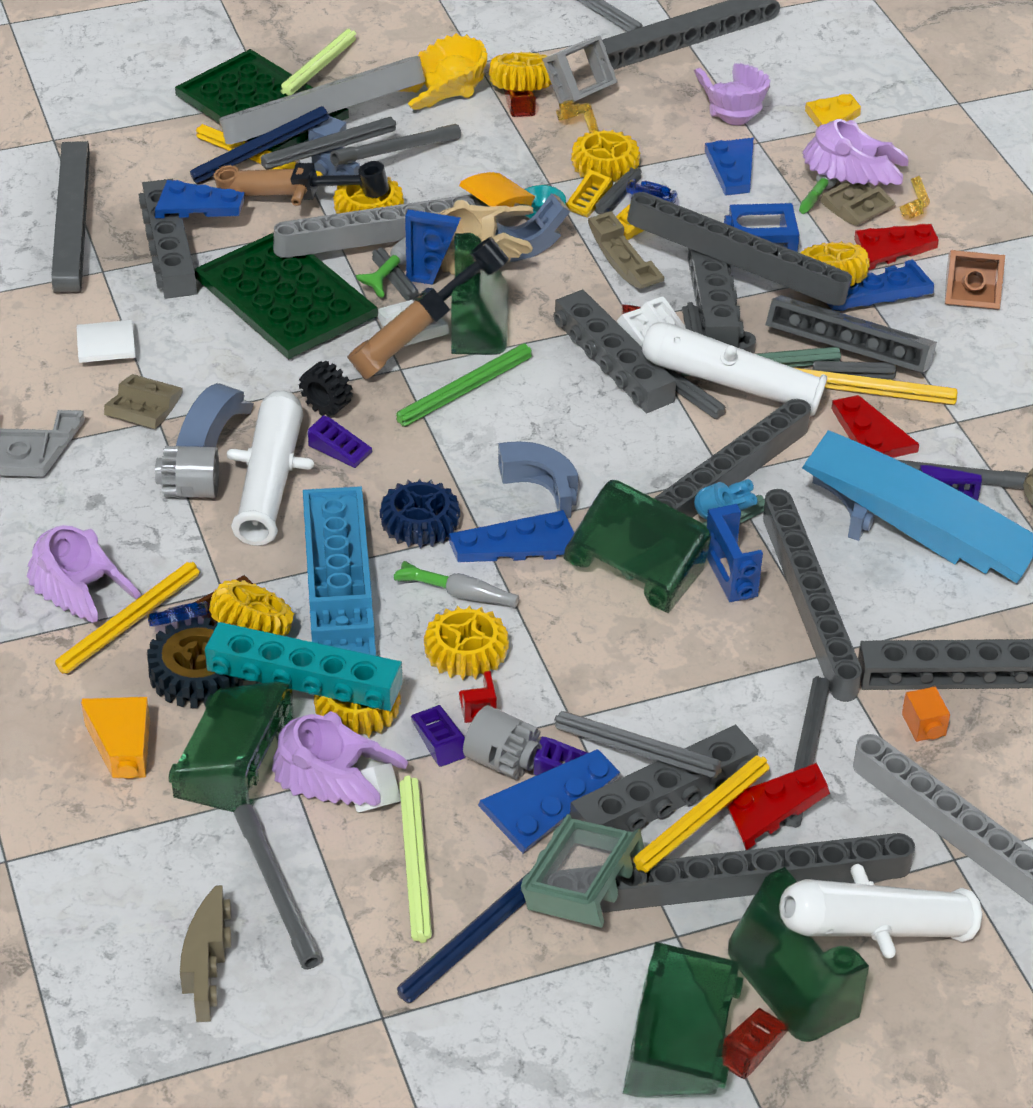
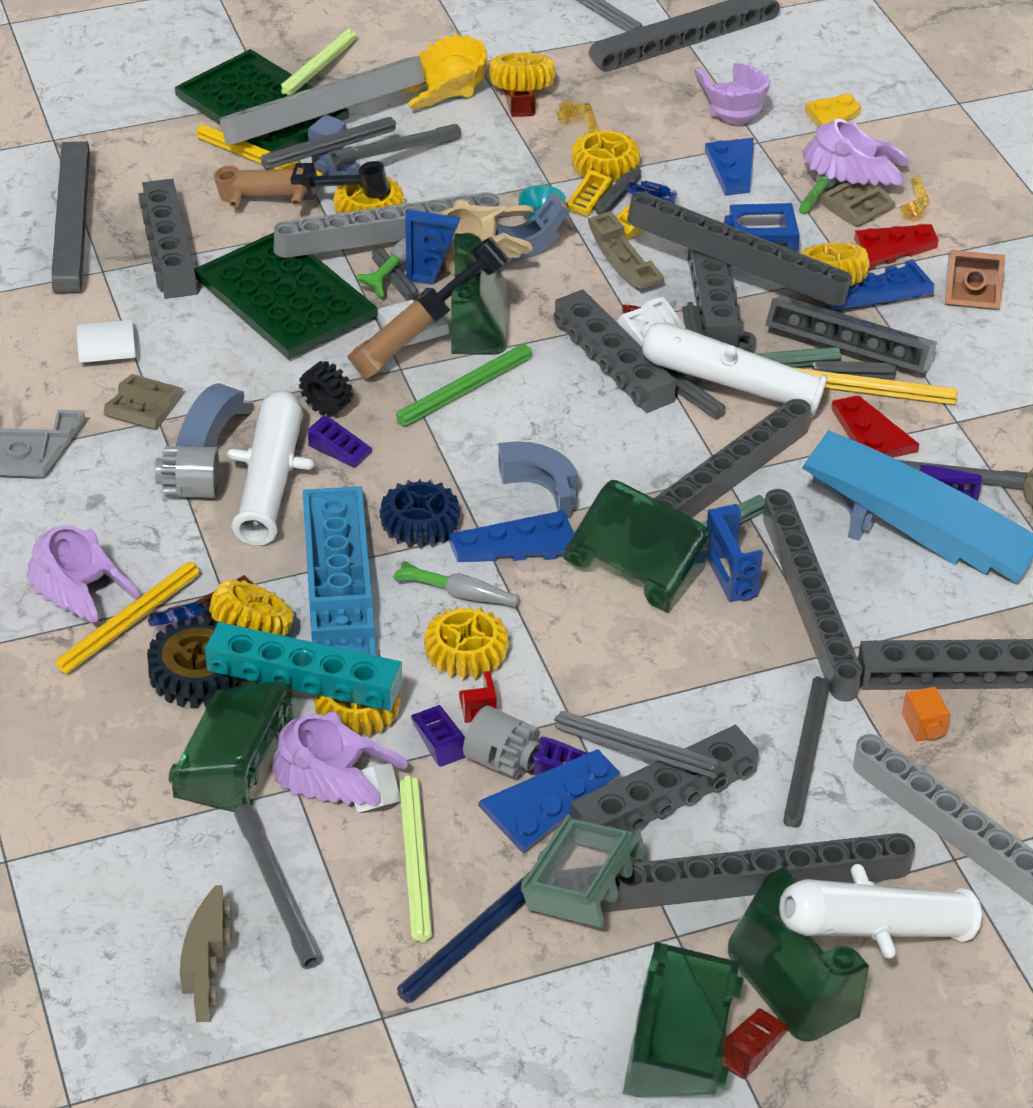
(119, 733): light orange slope -> none
(193, 198): blue wing -> none
(260, 144): dark blue axle -> none
(496, 190): light orange slope -> none
(563, 79): light grey window -> none
(700, 814): yellow axle -> none
(721, 495): dark azure piece -> none
(768, 803): red wing -> none

